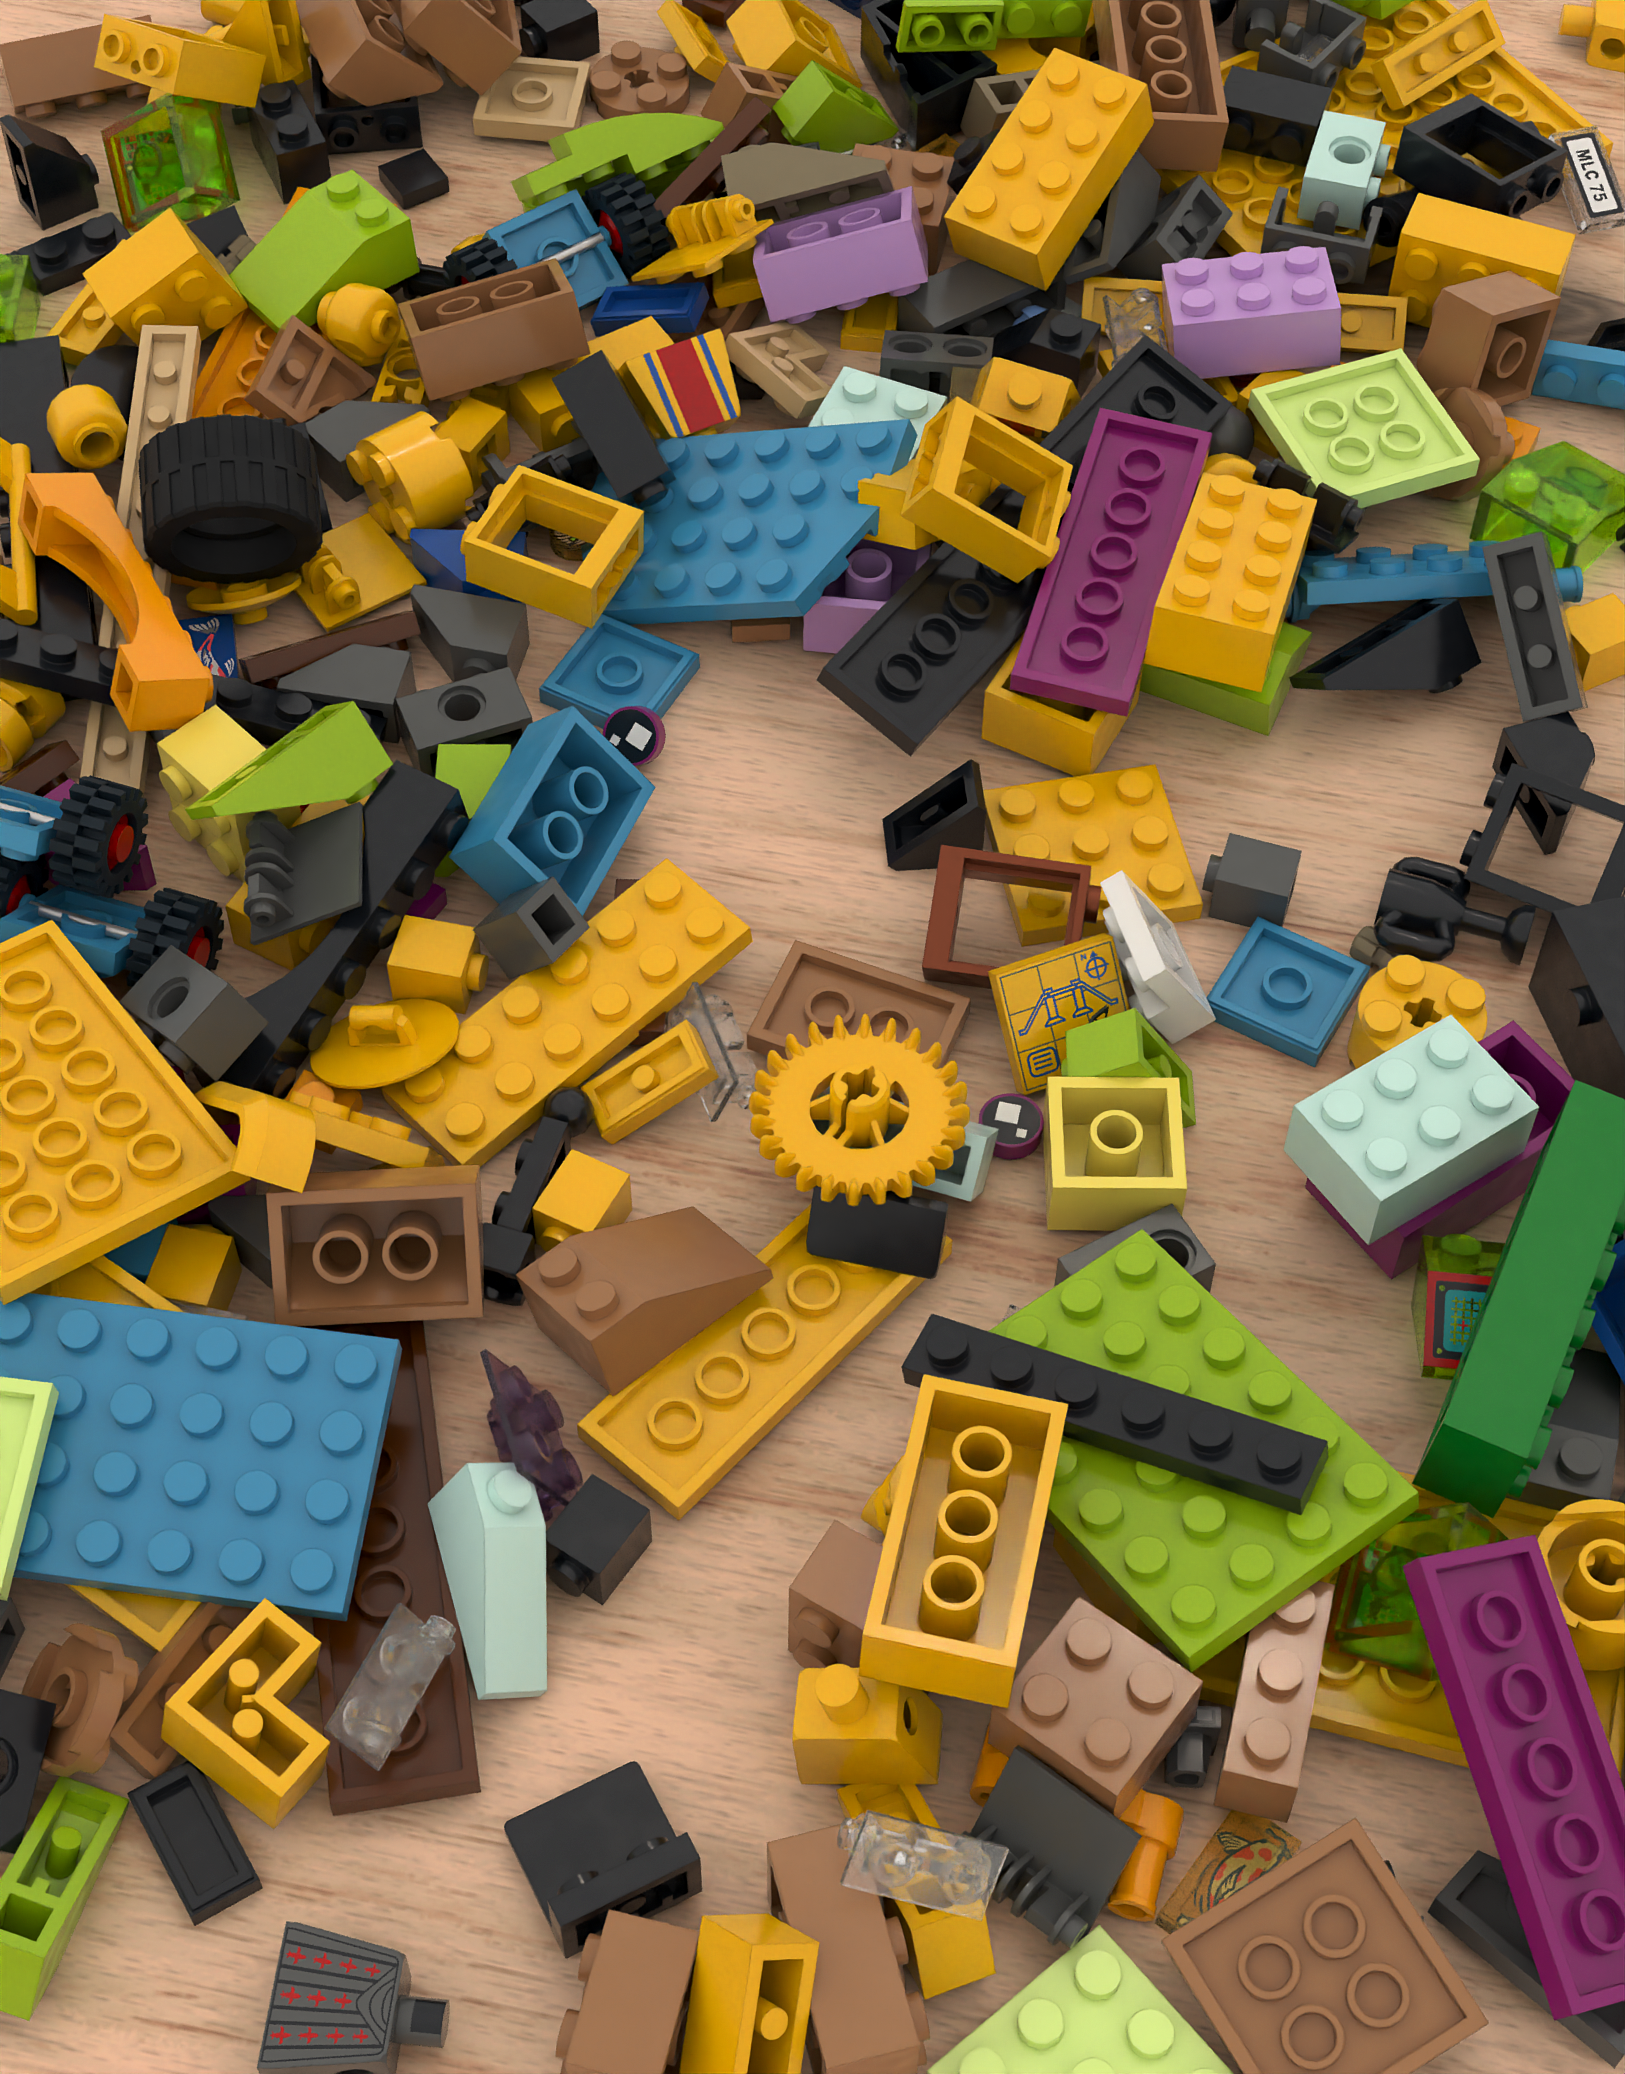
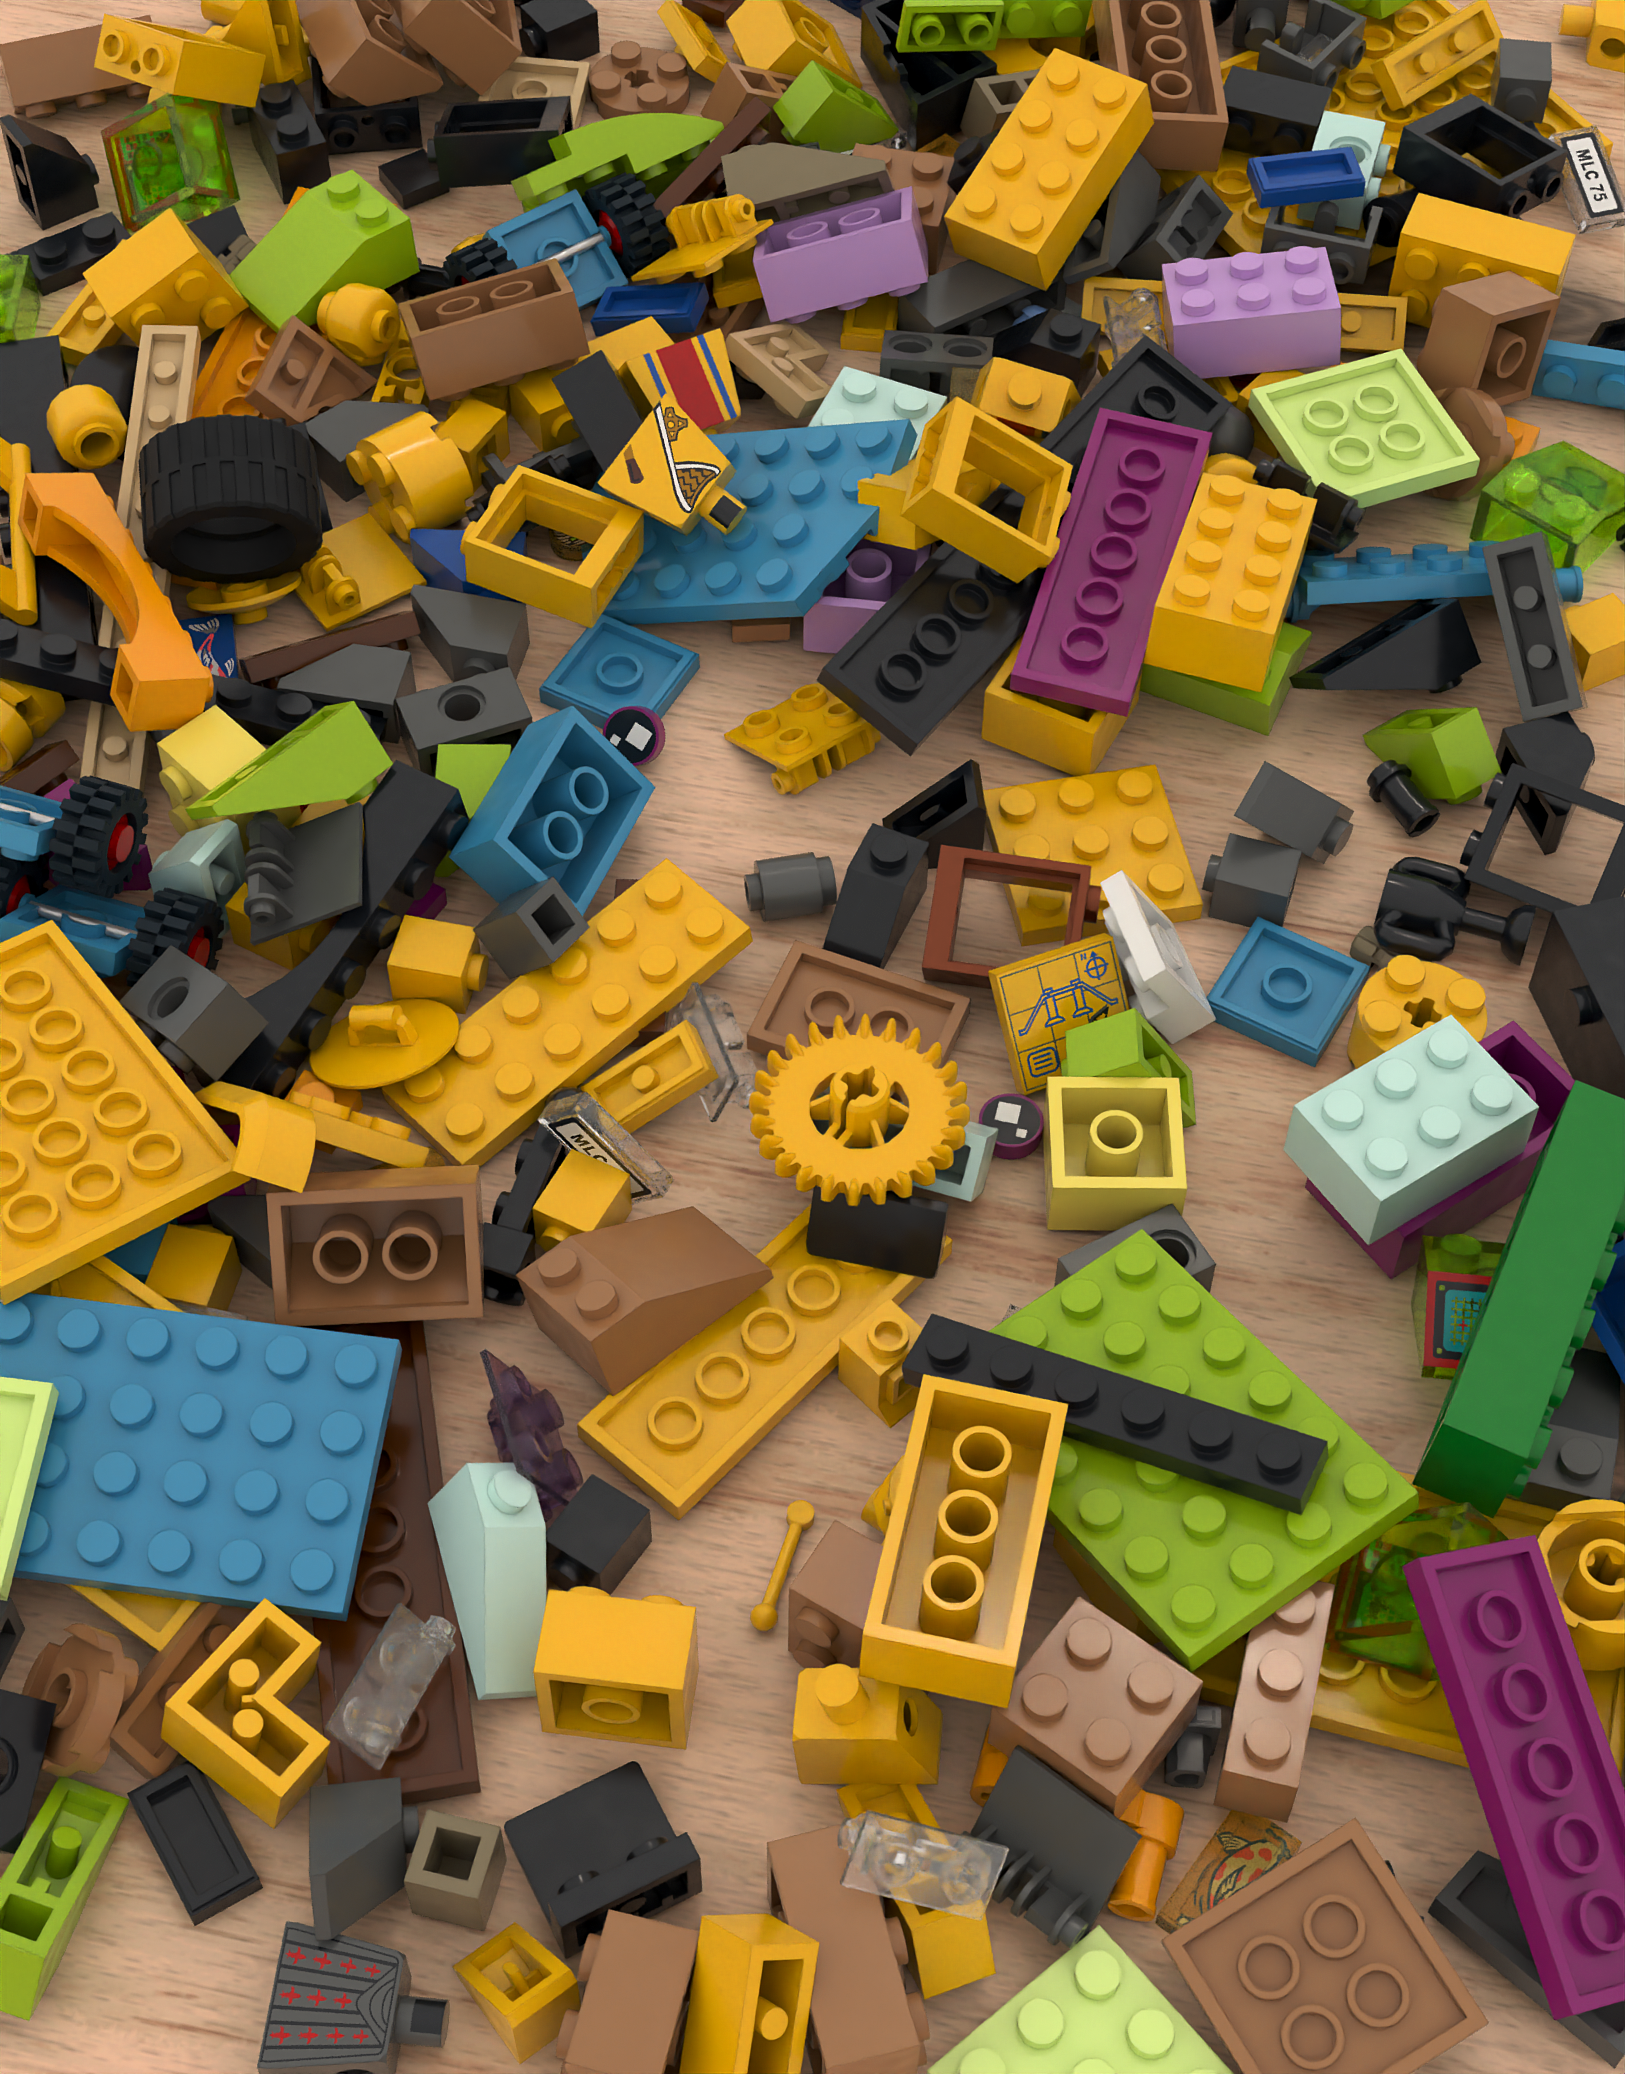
(204, 864): none -> light aqua slope
(357, 1850): none -> dark grey slope
(455, 1870): none -> dark tan brick
(496, 139): none -> black window
(520, 1989): none -> yellow slope
(588, 1128): none -> clear tile
(617, 1667): none -> yellow brick
(674, 473): none -> yellow torso
(791, 886): none -> dark grey brick
(799, 1518): none -> yellow hinge
(806, 737): none -> yellow hinge
(873, 1360): none -> yellow window
(878, 896): none -> black slope
(1296, 814): none -> dark grey slope
(1305, 177): none -> blue tile
(1393, 787): none -> black pin
(1442, 749): none -> lime slope
(1522, 79): none -> dark grey brick

